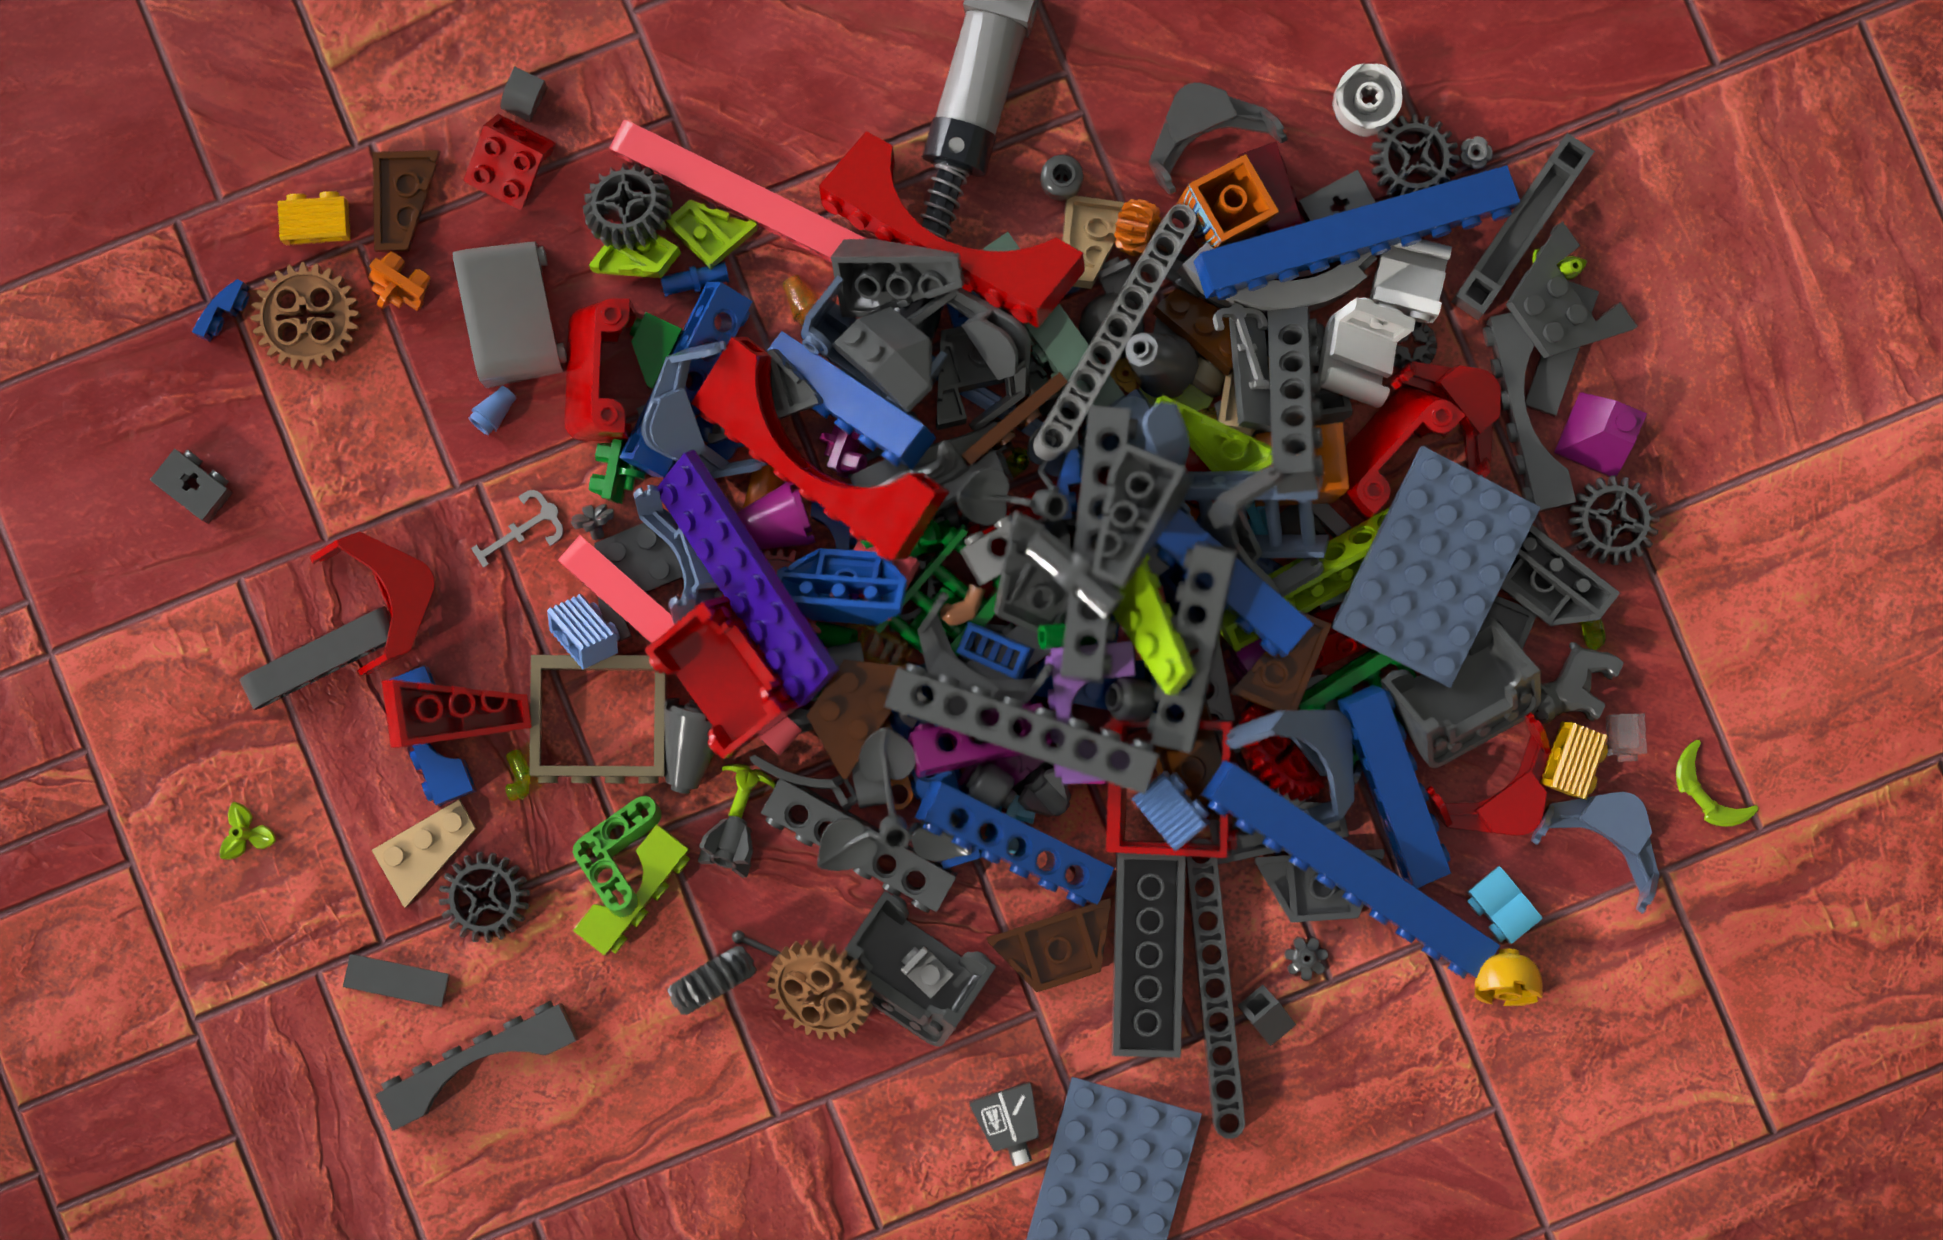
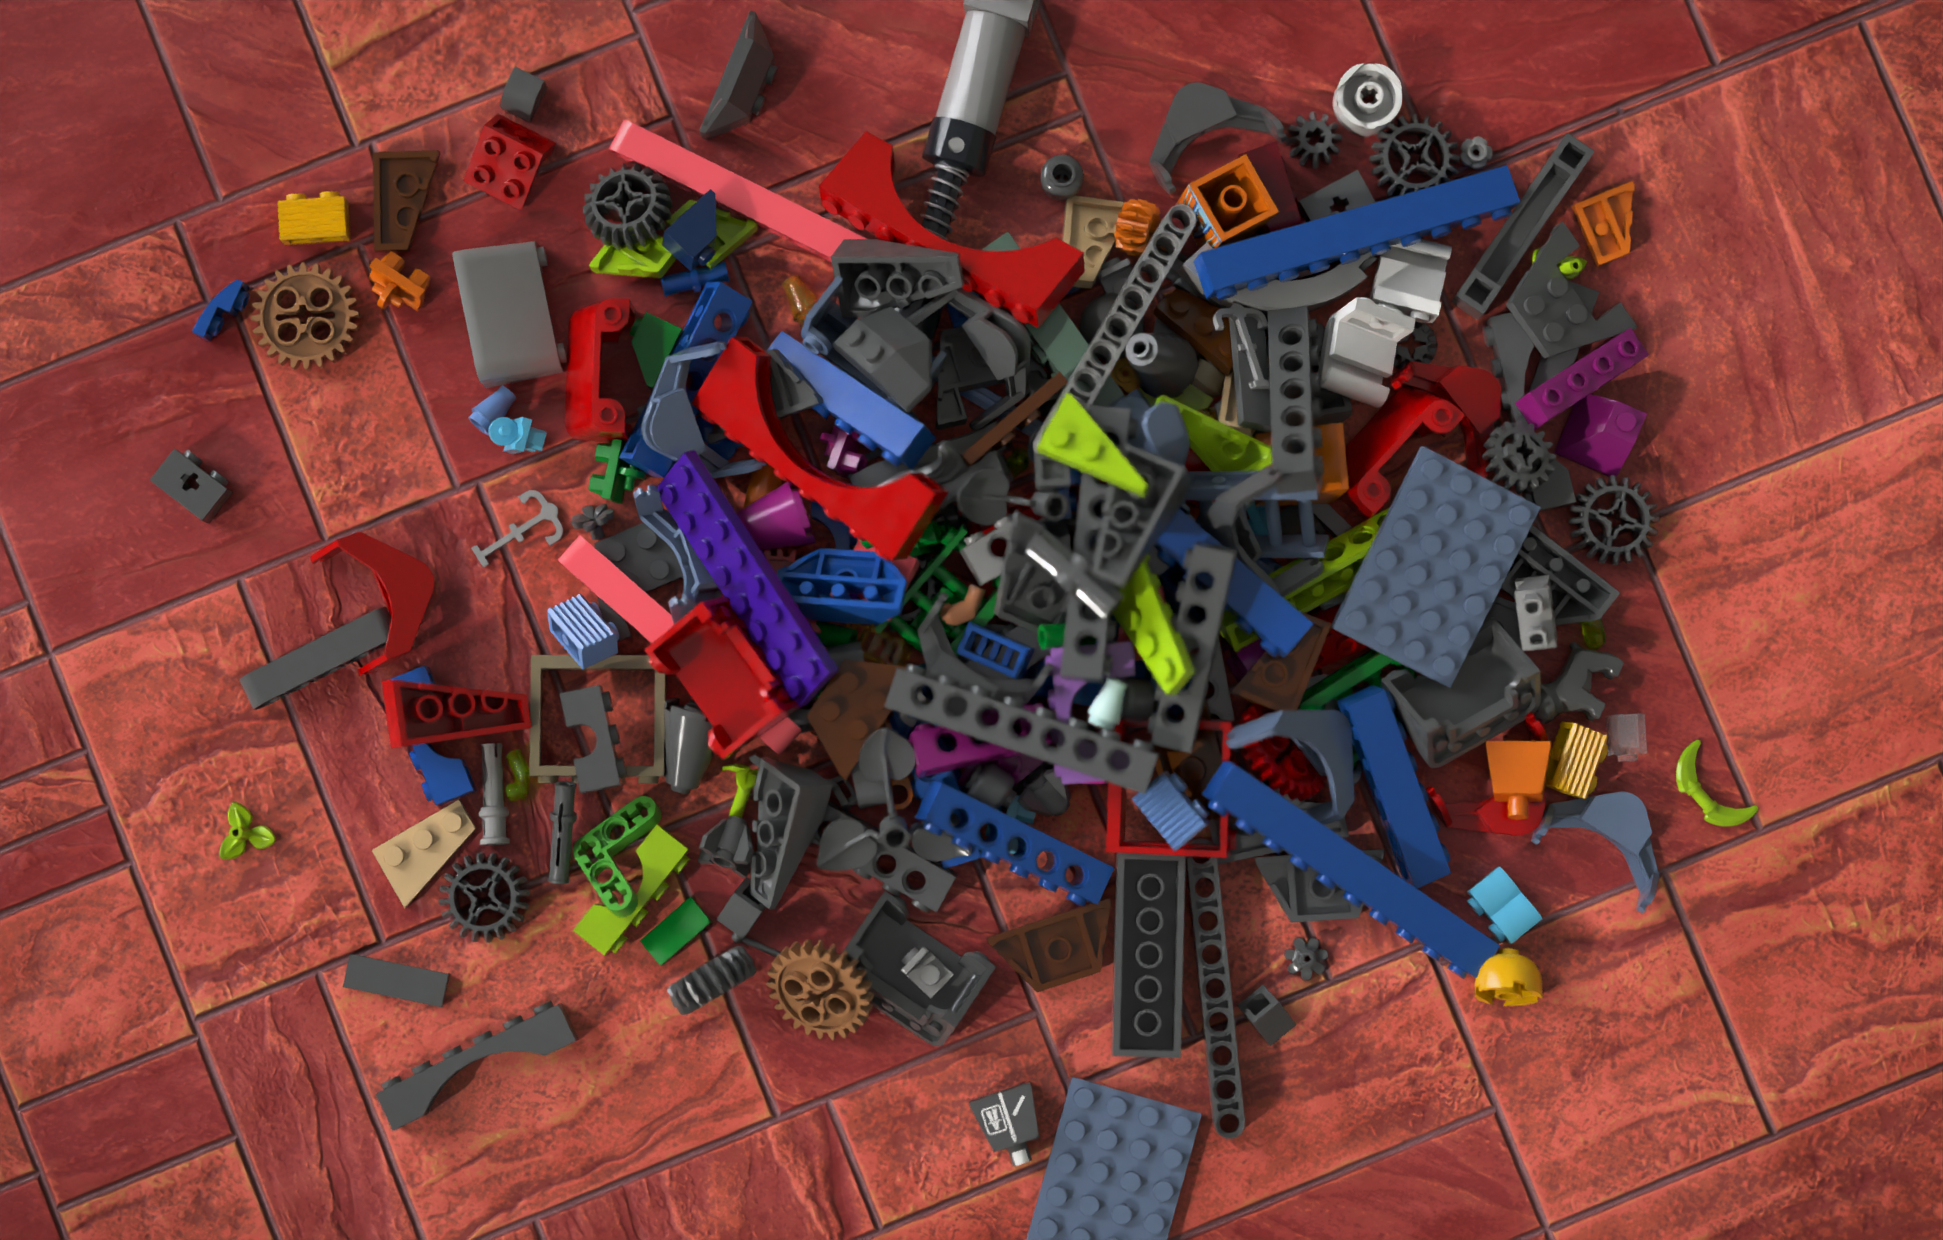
(493, 810): none -> light grey pin
(516, 435): none -> medium azure hips
(563, 819): none -> dark grey pin
(602, 767): none -> dark grey arch
(676, 931): none -> green slope
(694, 233): none -> dark blue slope
(741, 910): none -> dark grey brick
(742, 82): none -> dark grey wedge
(788, 816): none -> dark grey wedge
(1051, 473): none -> dark grey plate
(1081, 444): none -> lime wing
(1108, 704): none -> light aqua cone
(1320, 150): none -> dark grey gear
(1518, 773): none -> orange torso
(1519, 456): none -> dark grey gear
(1535, 613): none -> light grey hips
(1581, 378): none -> magenta brick
(1607, 223): none -> orange wing

